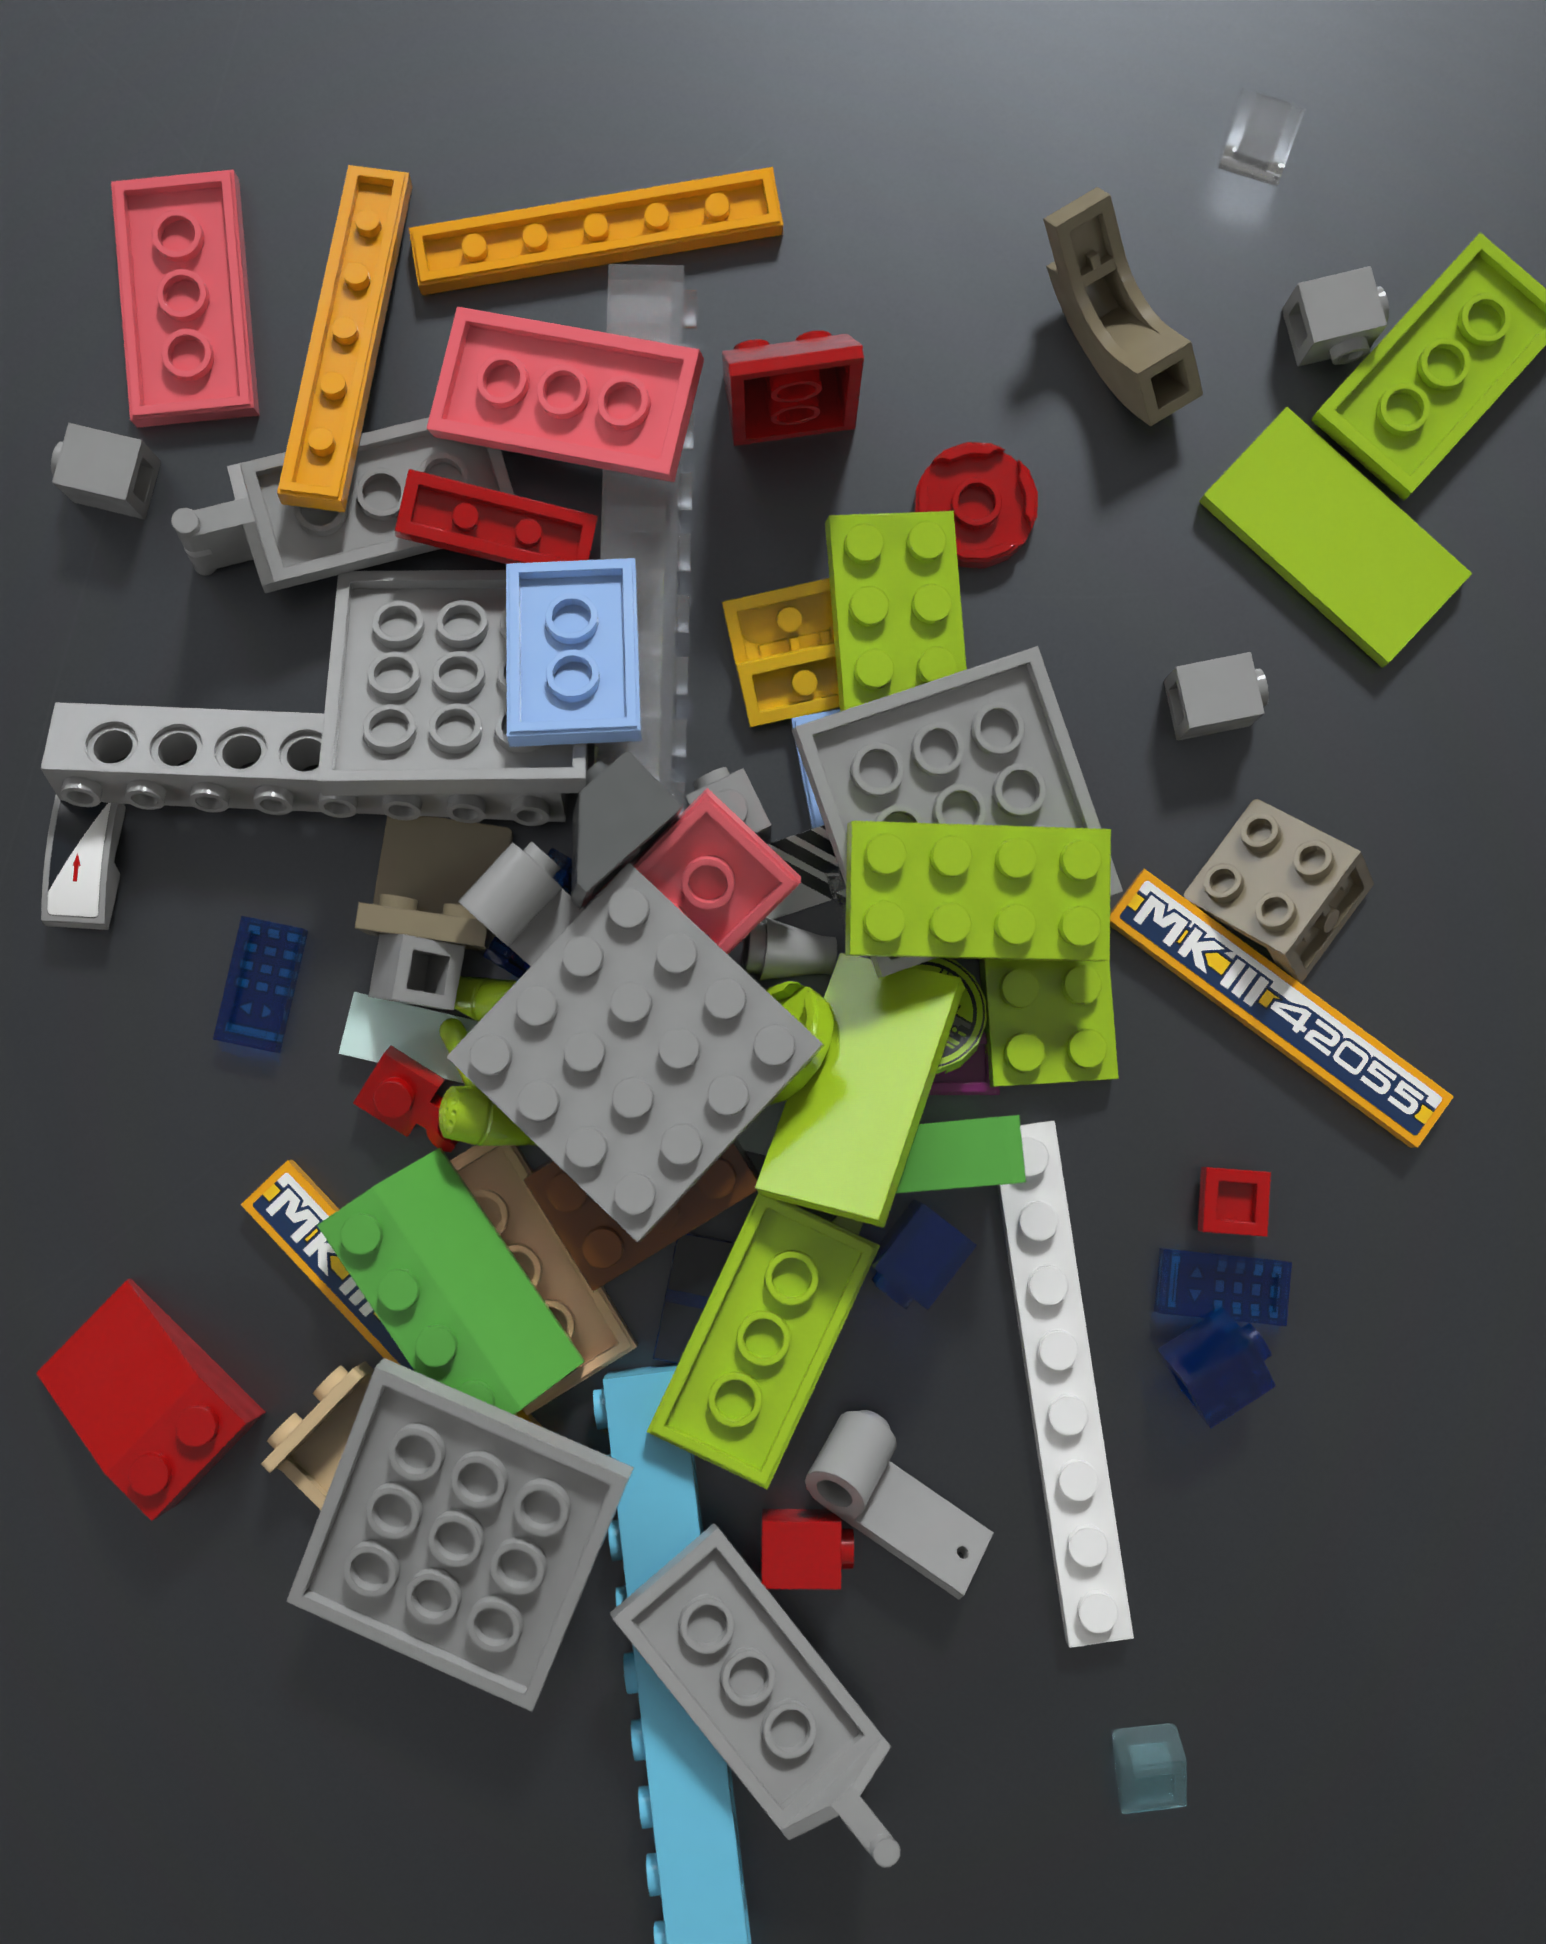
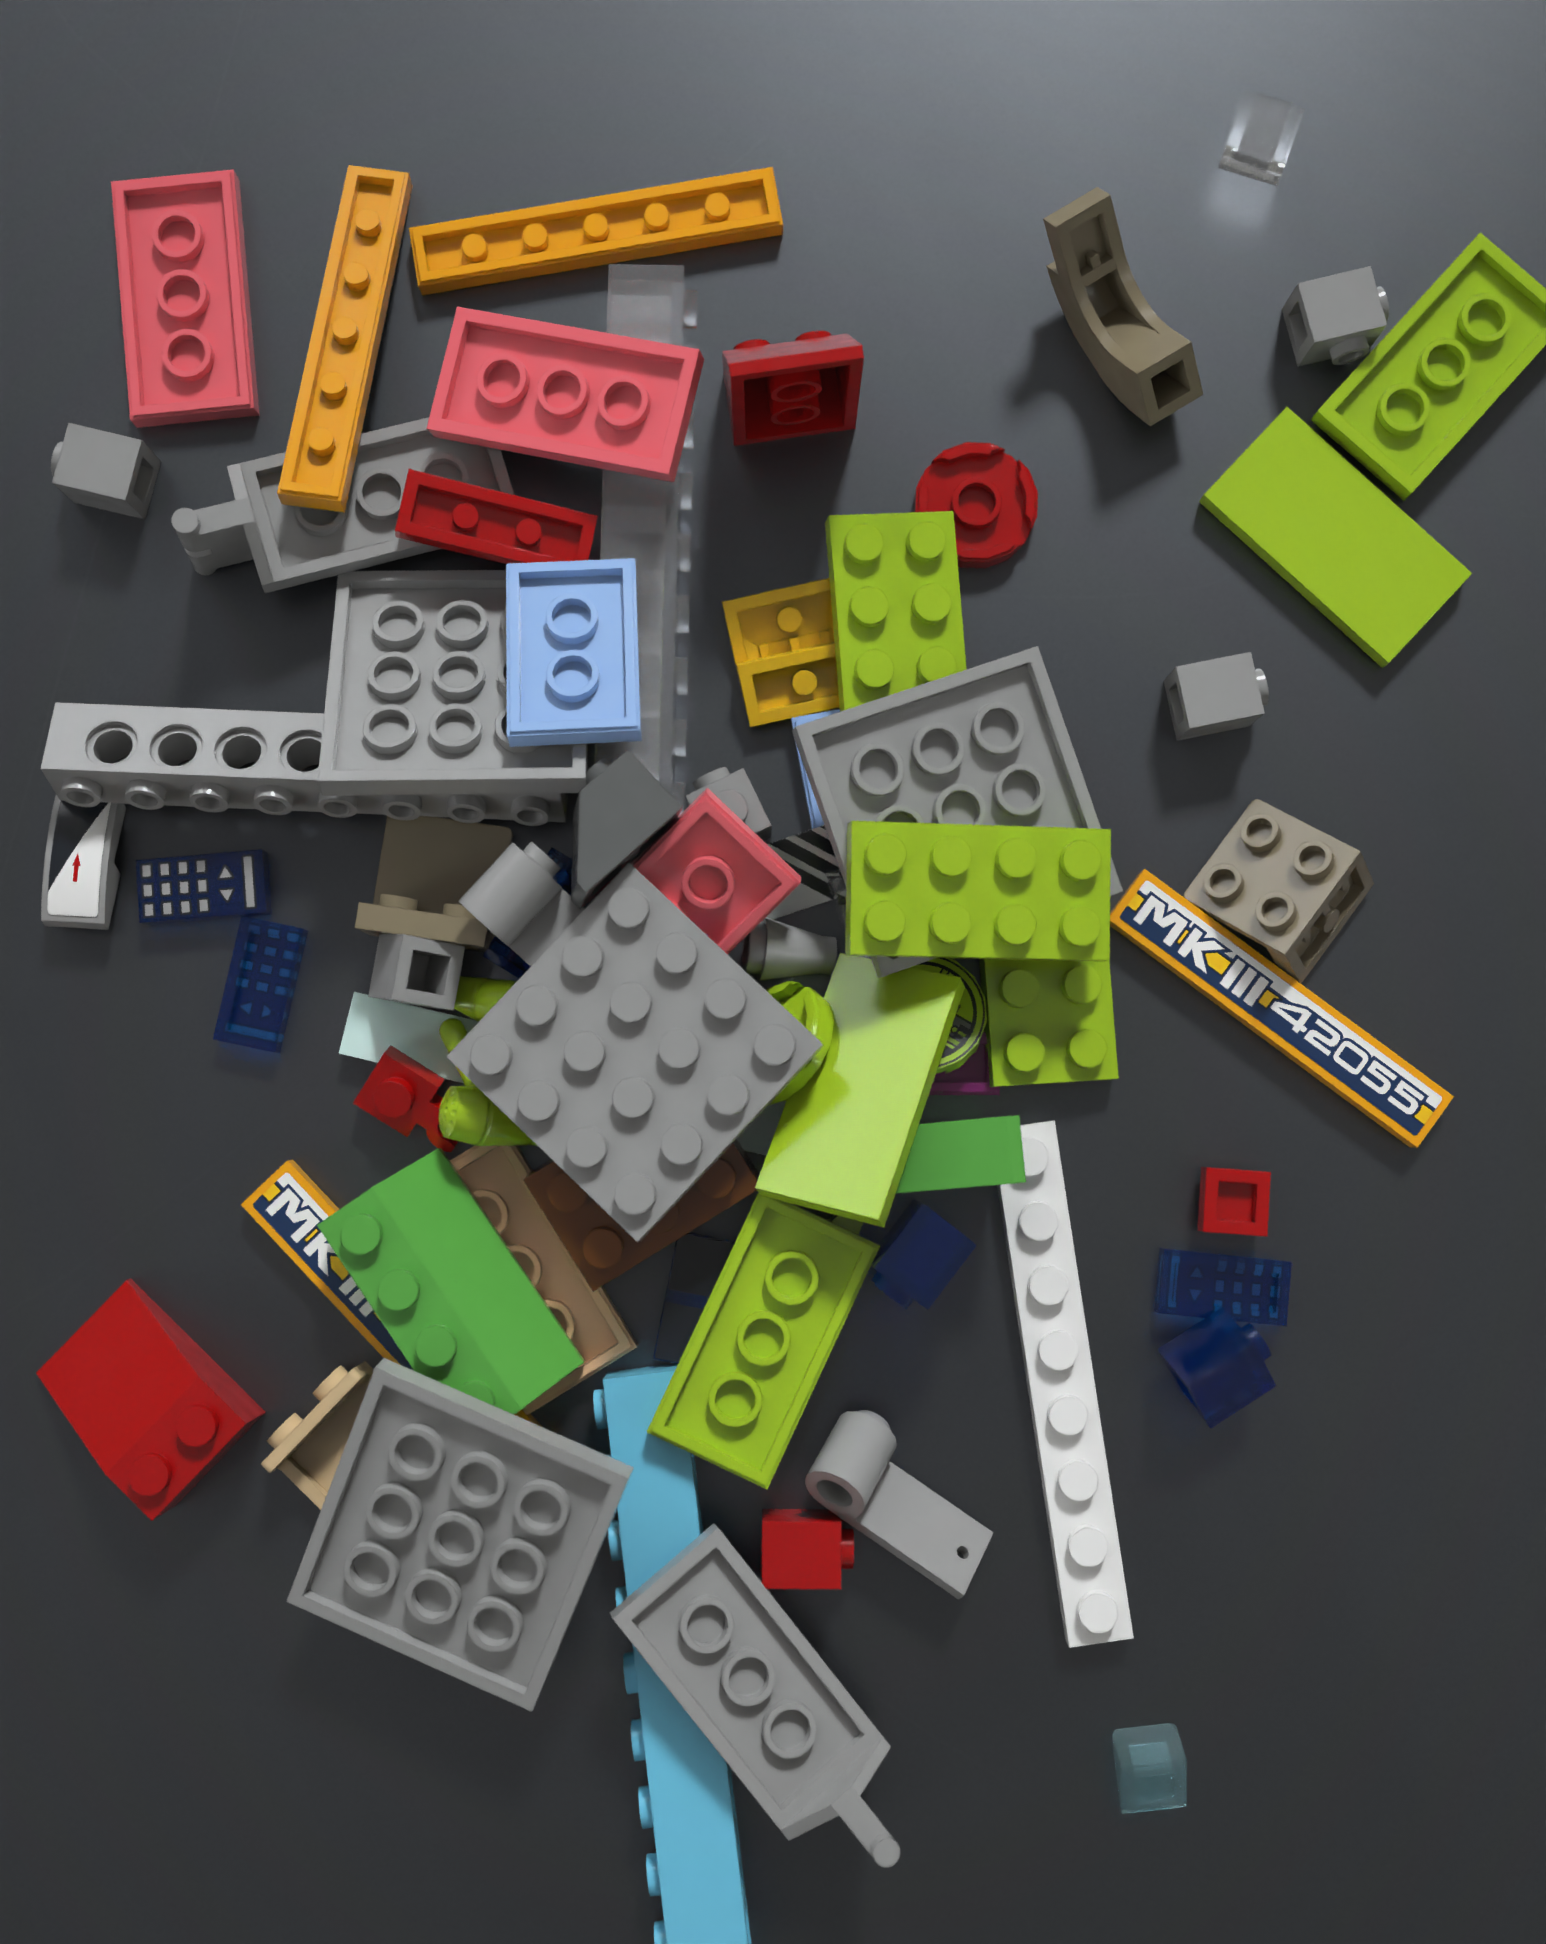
(203, 887): none -> clear blue tile

